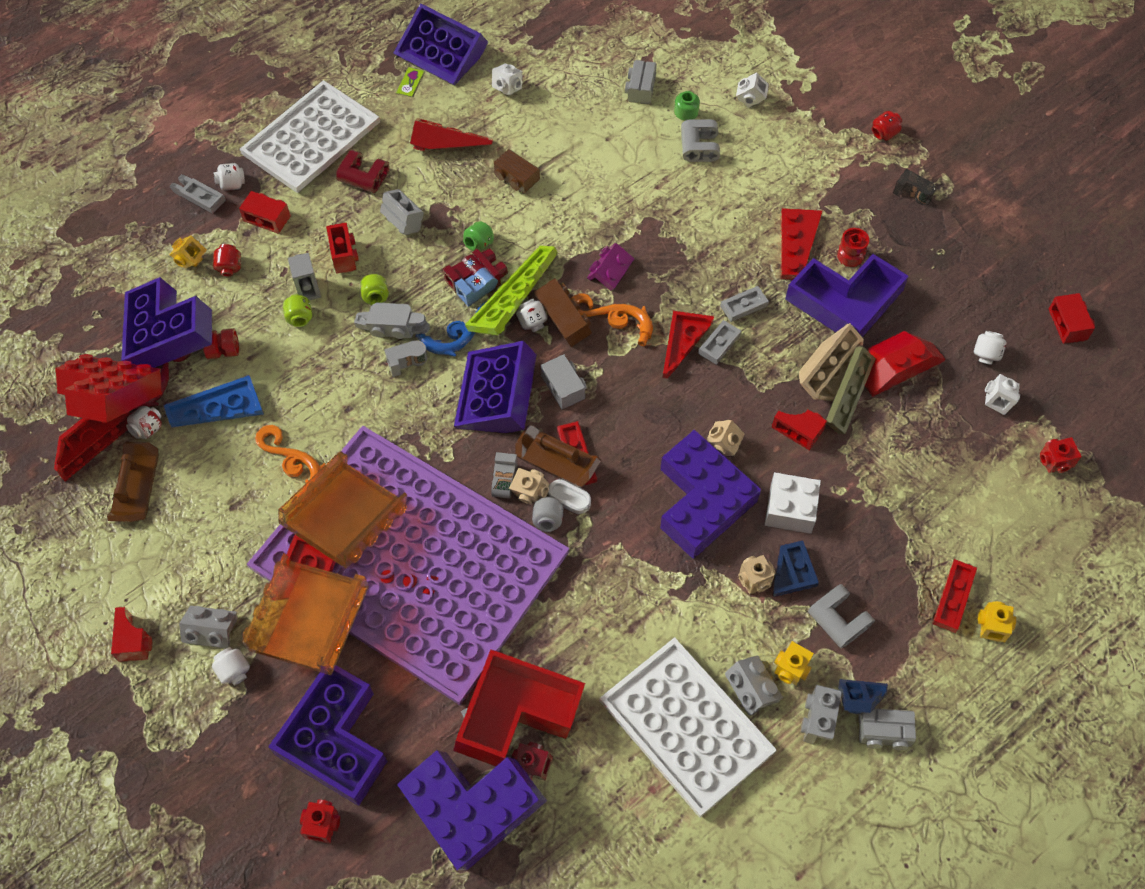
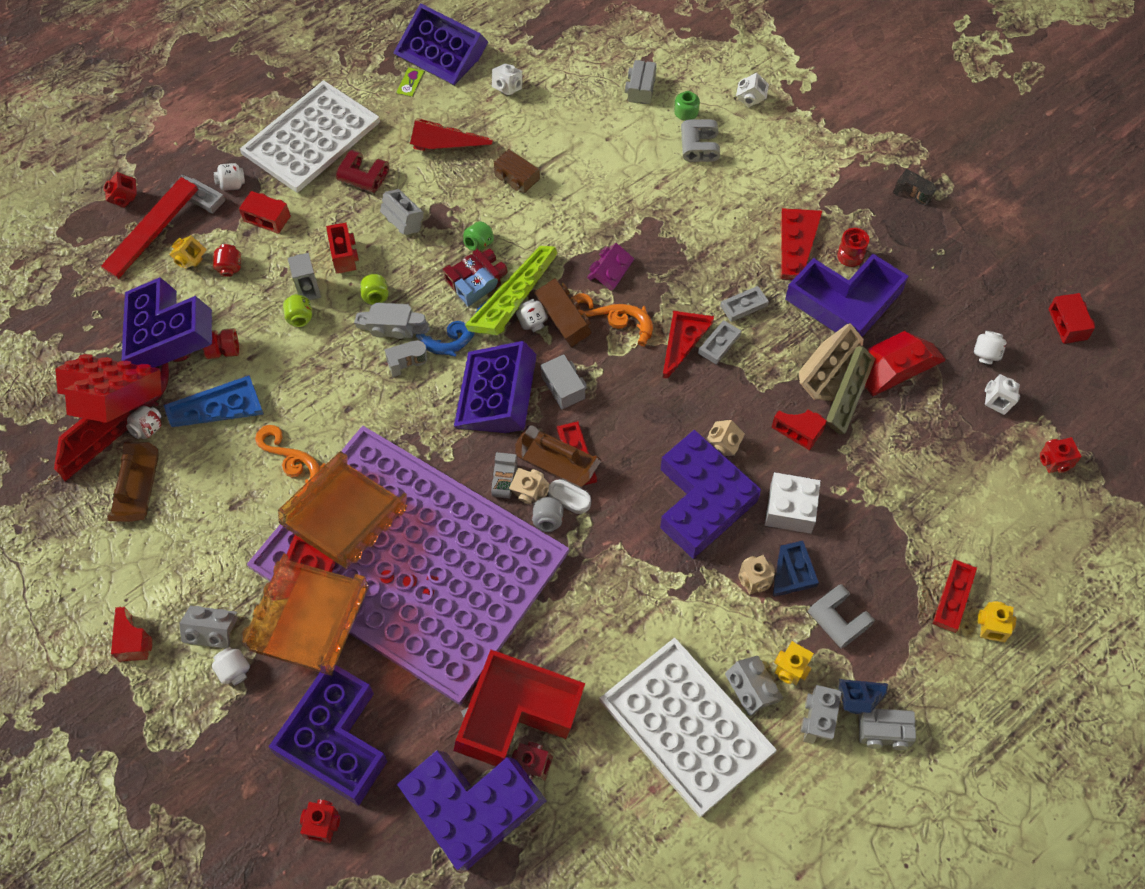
(120, 189): none -> red brick
(149, 228): none -> red tile
(887, 125): red head -> none

